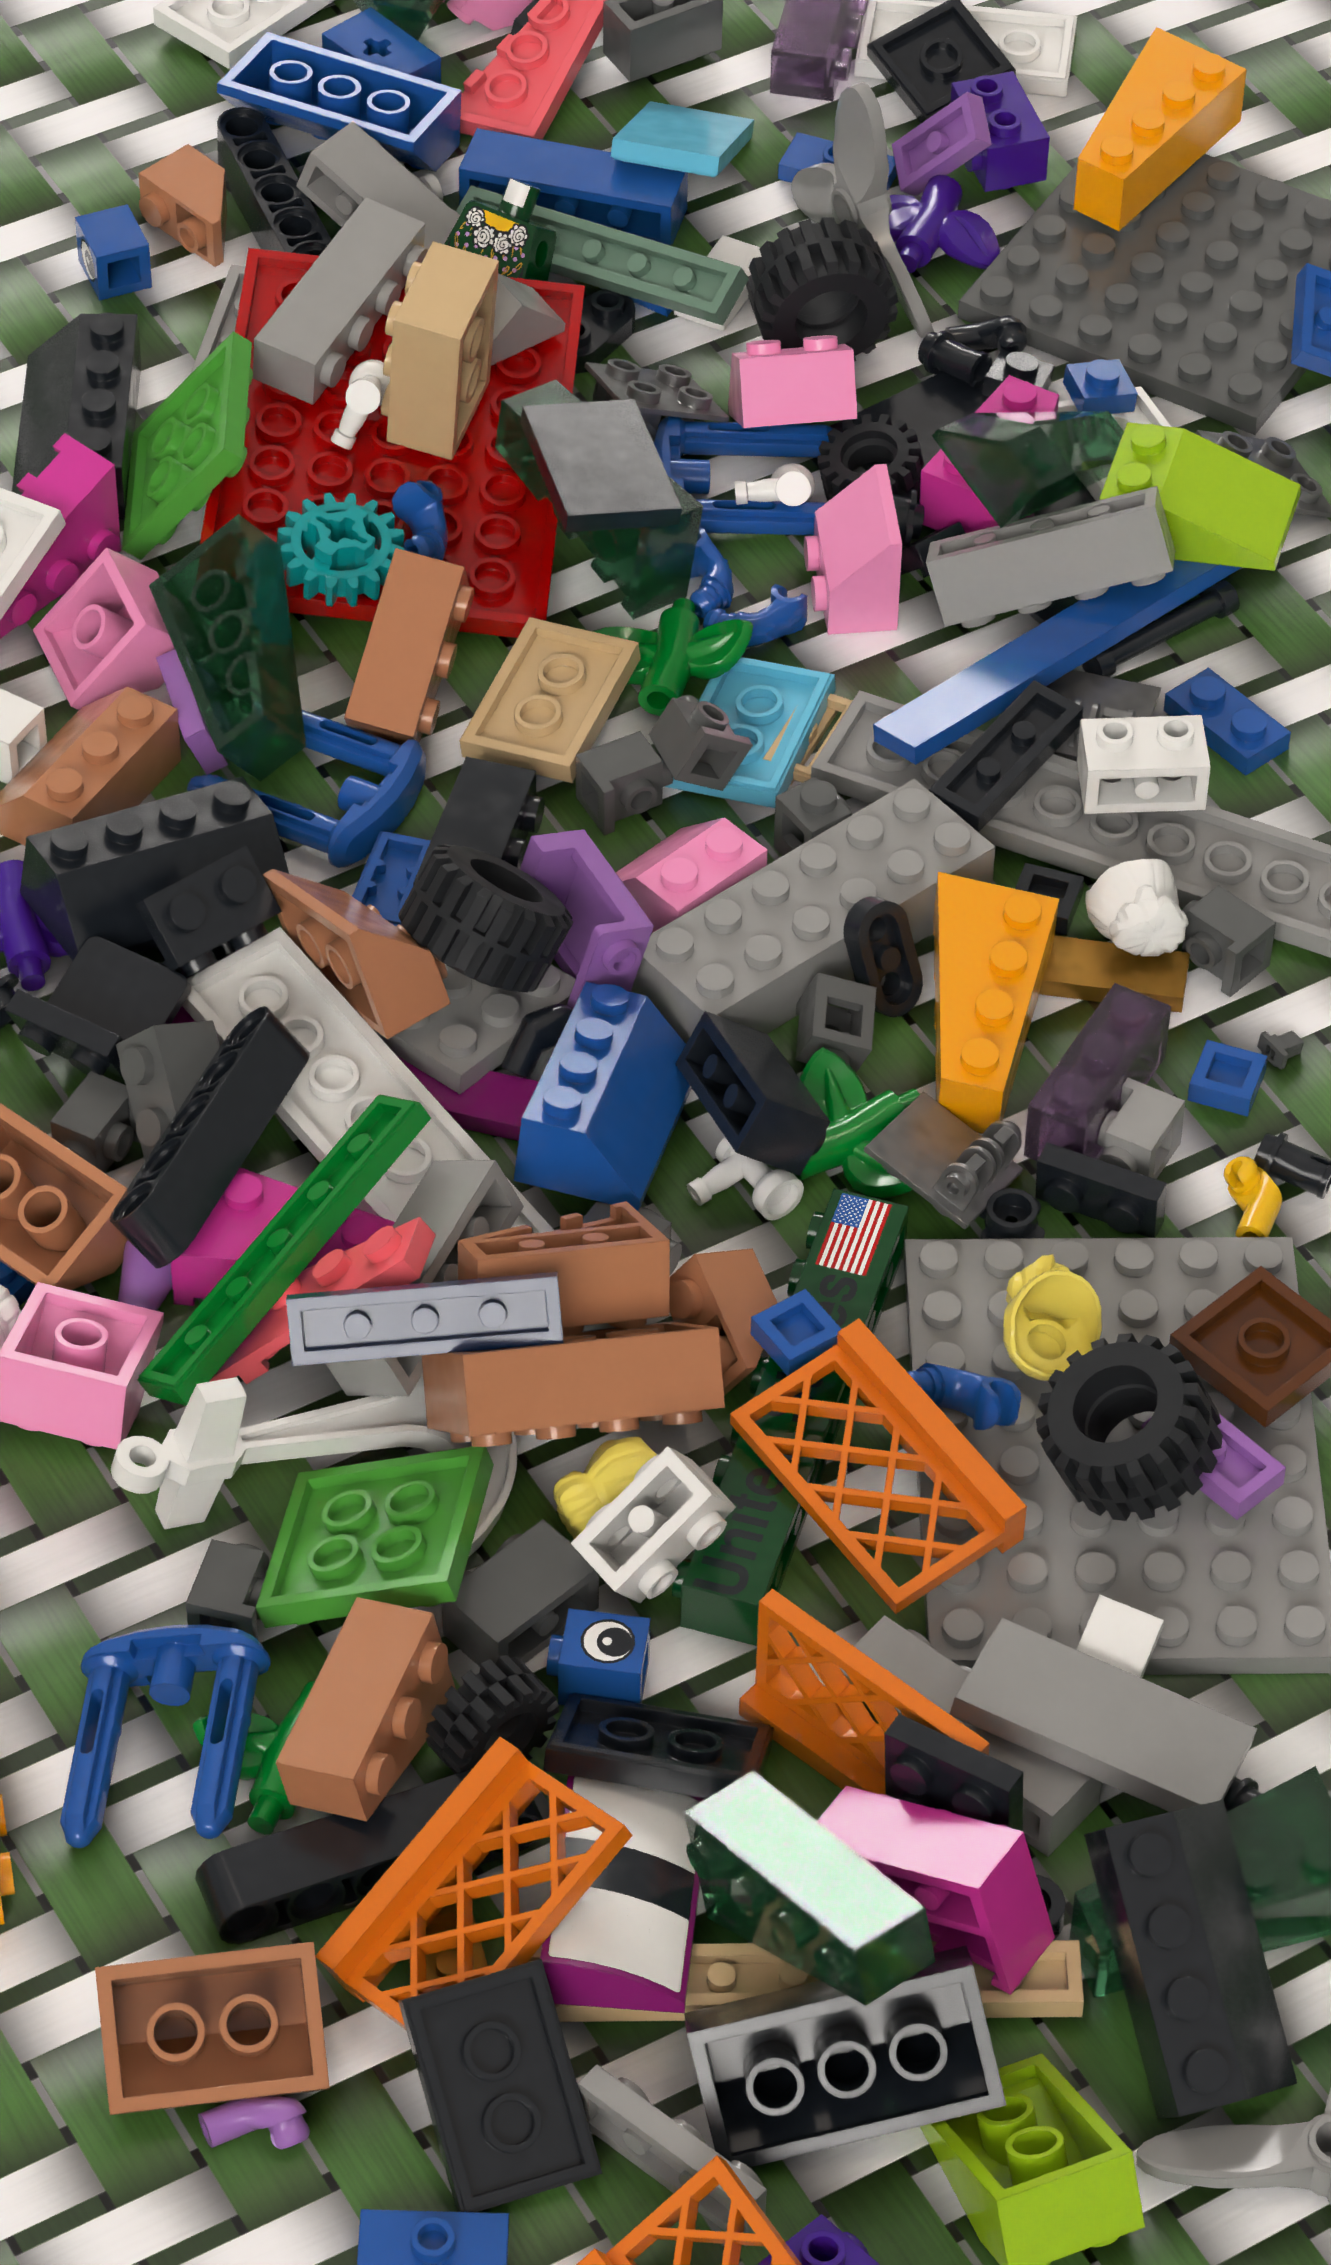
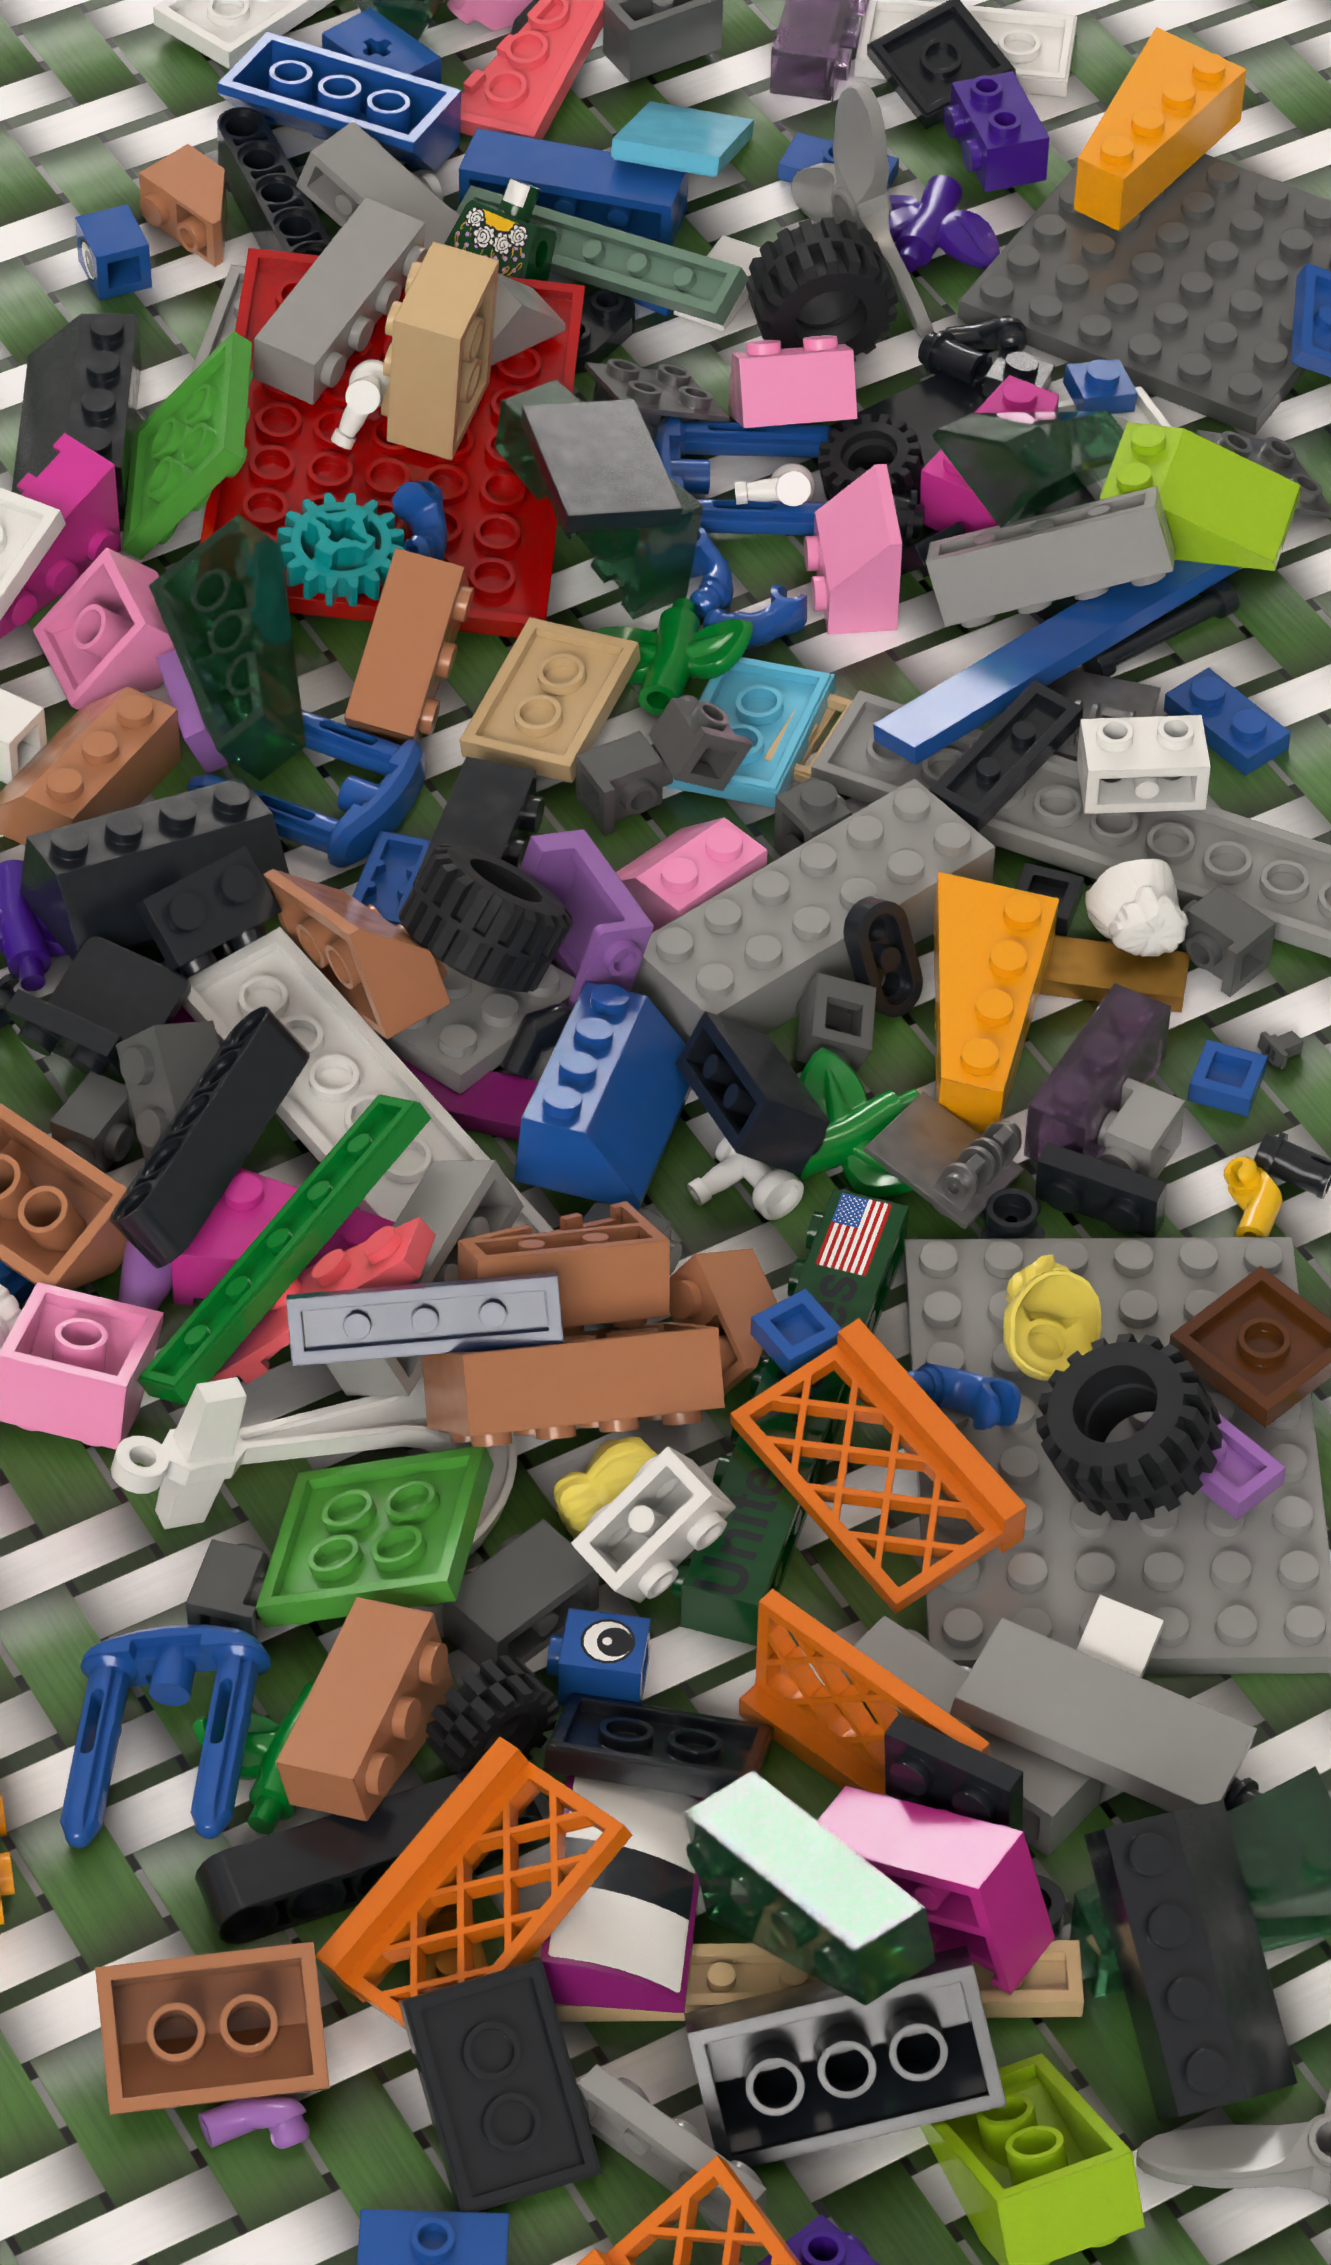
(941, 143): medium lavender plate -> none

